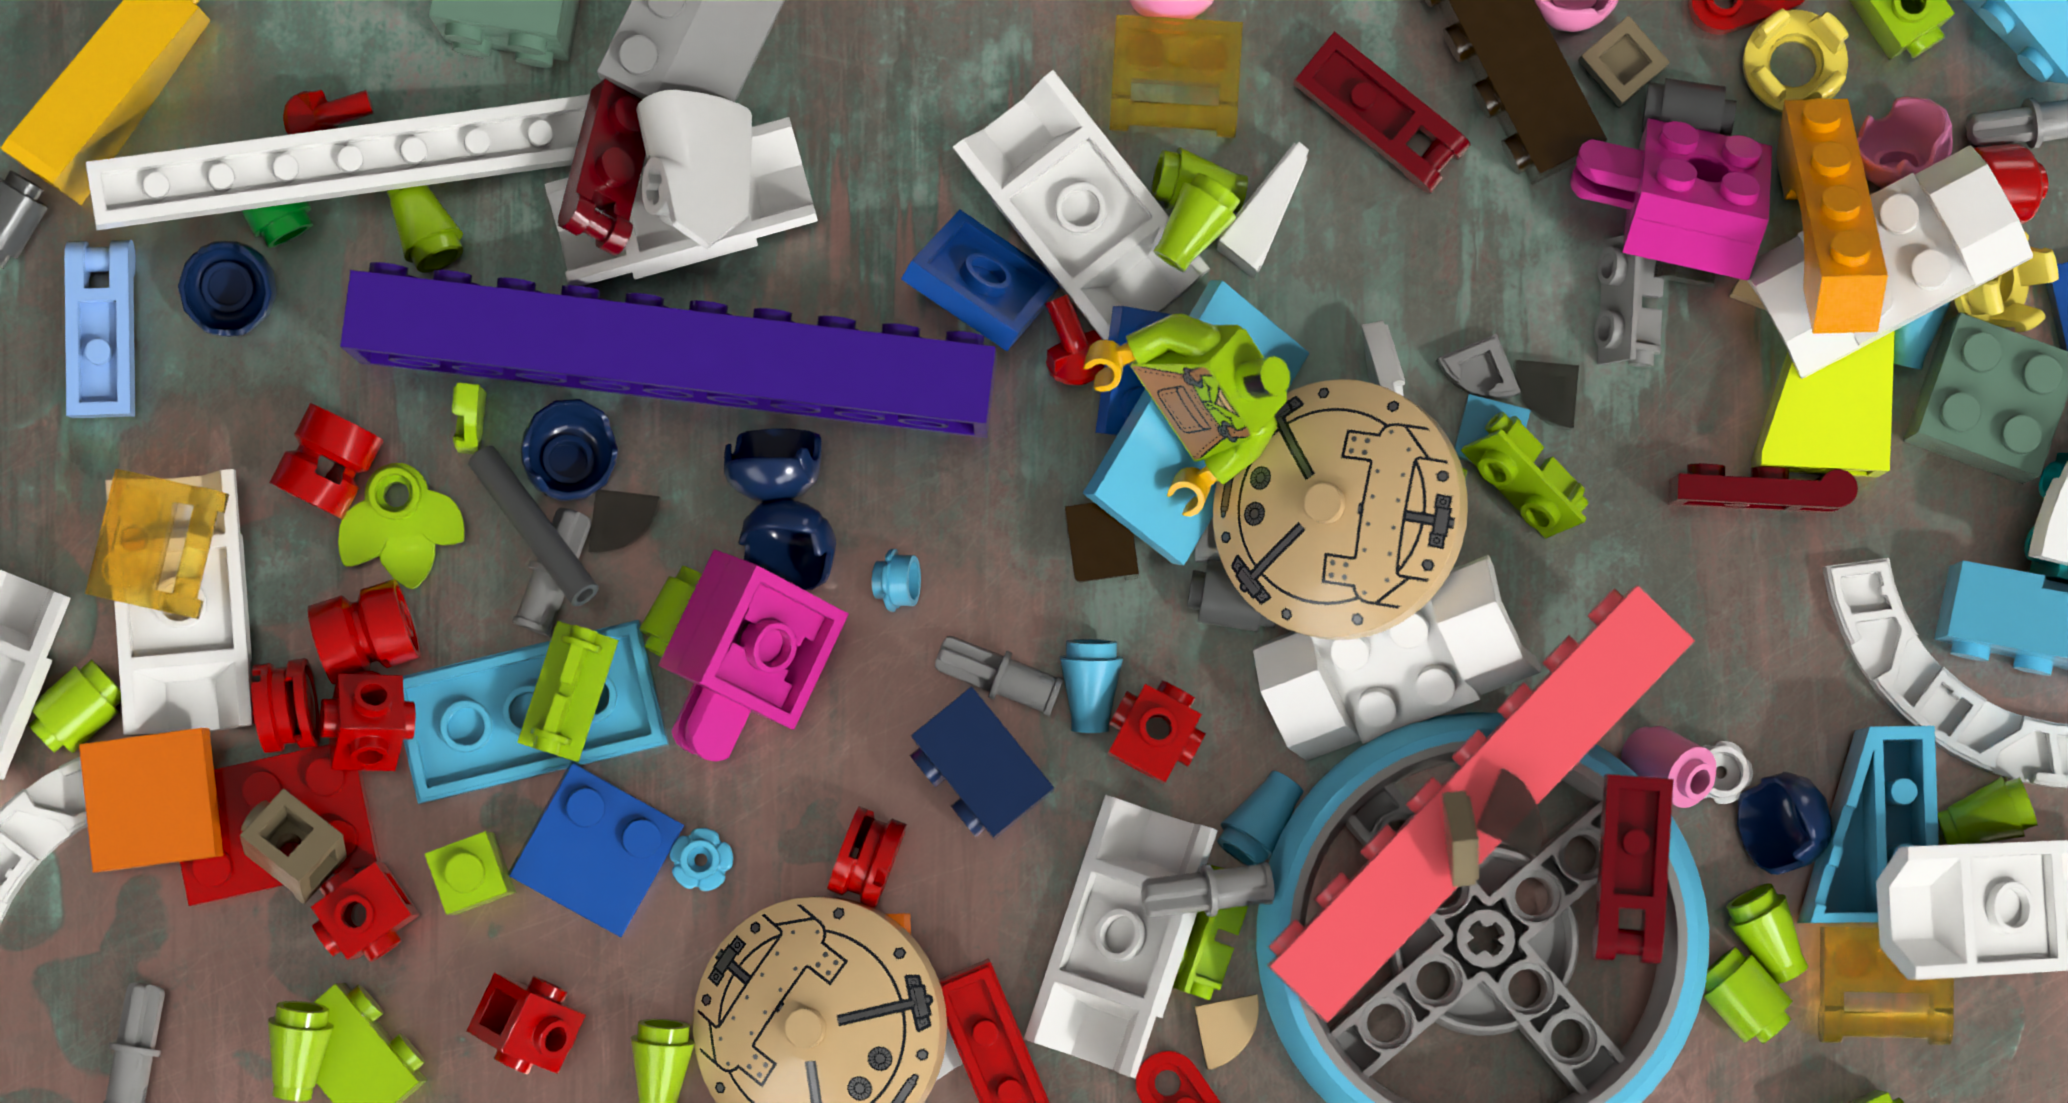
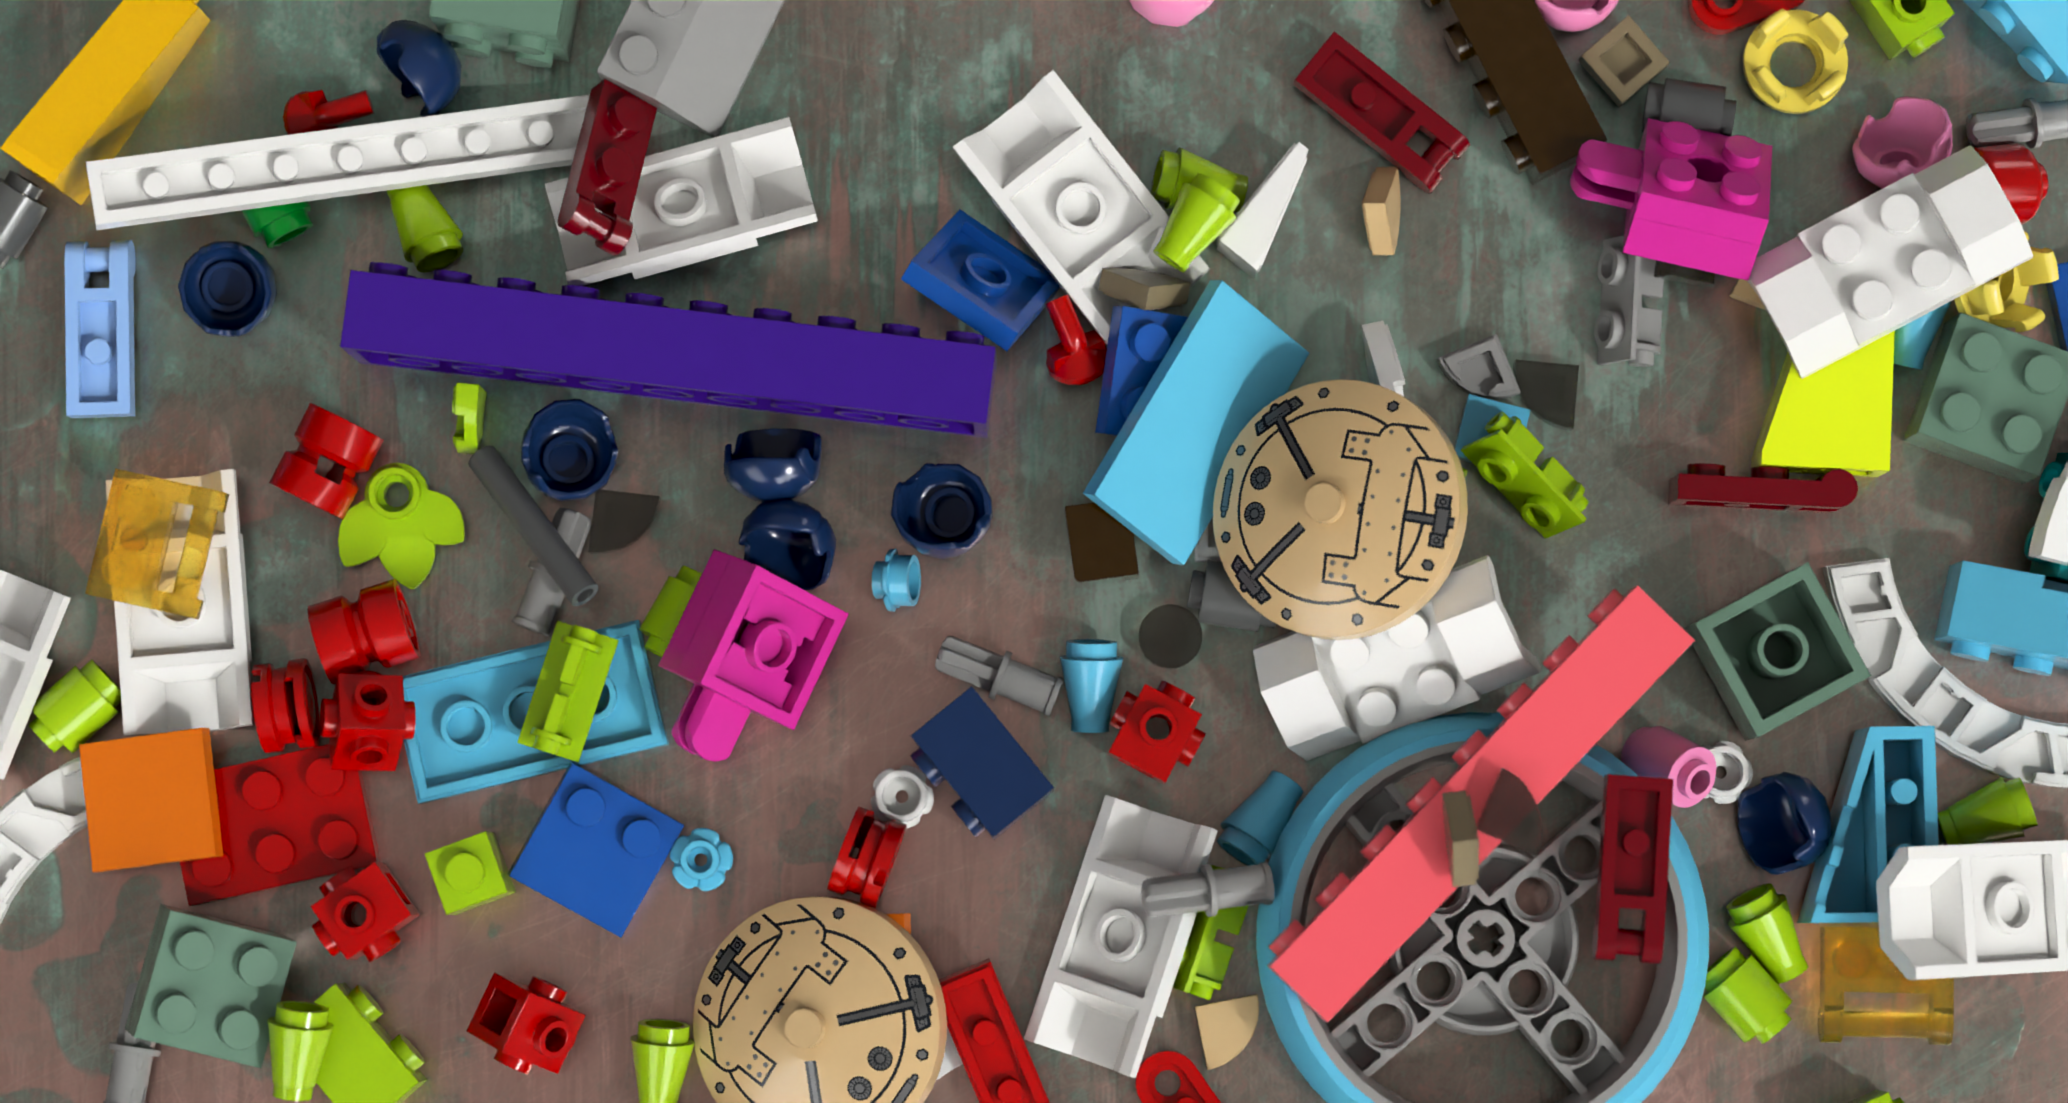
(210, 986): none -> sand green brick
(288, 821): dark tan brick -> none
(421, 62): none -> dark blue hair
(696, 162): white panel -> none
(907, 779): none -> white plate
(942, 510): none -> dark blue hair
(1144, 288): none -> dark tan tile
(1170, 636): none -> clear smoke tile
(1176, 55): clear yellow plate -> none
(1208, 388): torso -> none
(1382, 210): none -> tan tile
(1777, 652): none -> sand green brick
(1842, 244): light orange arch -> none

